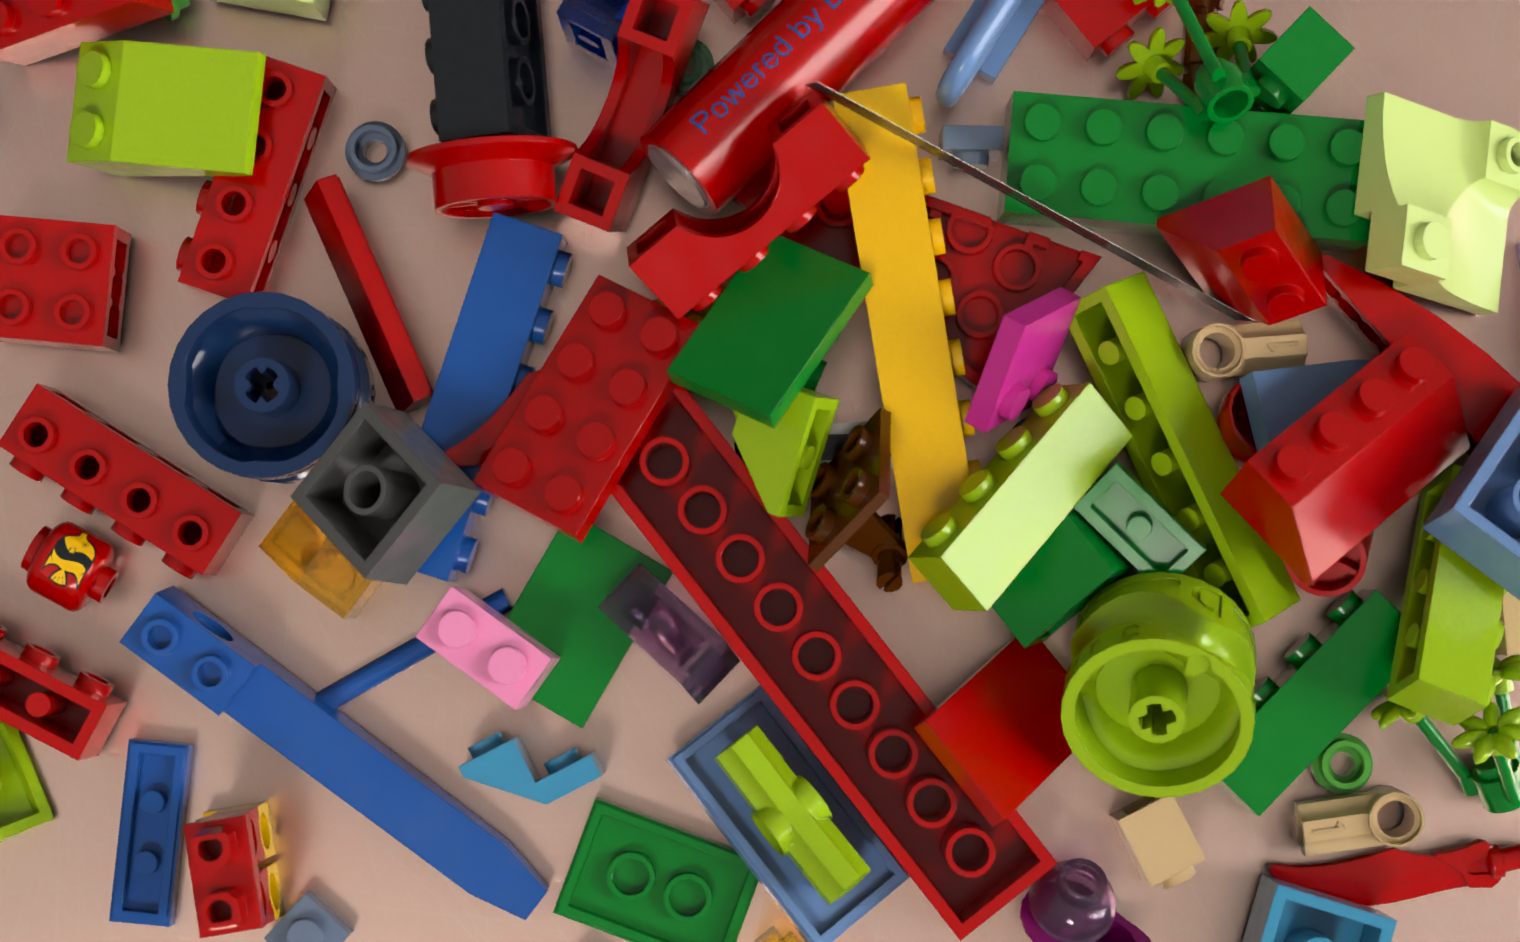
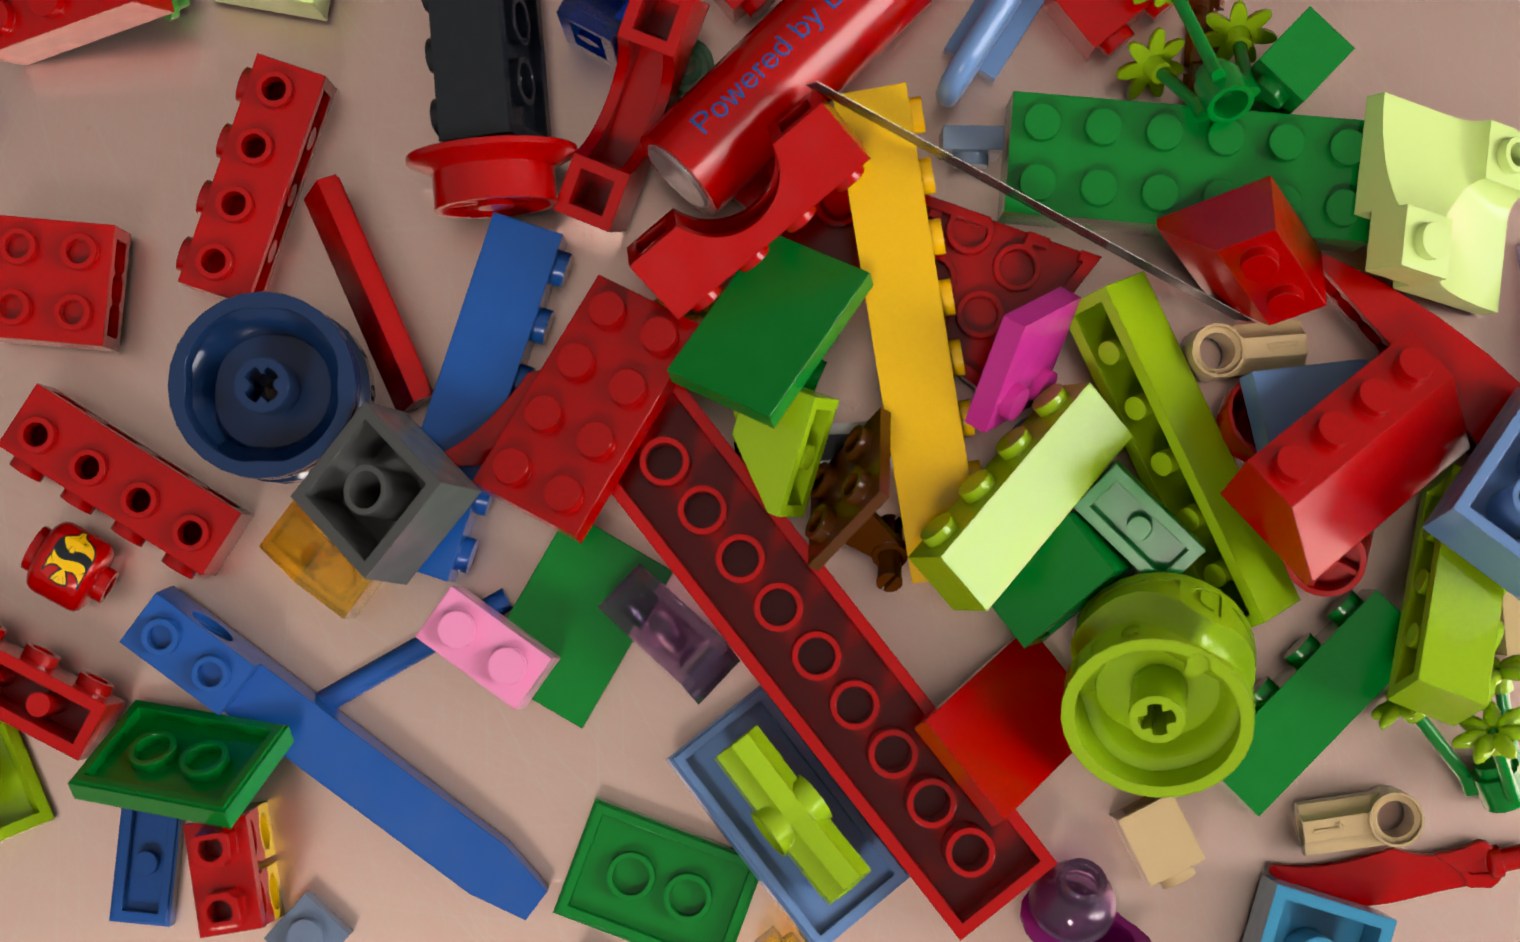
(165, 109): lime slope -> none
(182, 763): none -> green tile
(363, 138): sand blue plate -> none
(512, 770): dark azure slope -> none
(1359, 765): bright green plate -> none

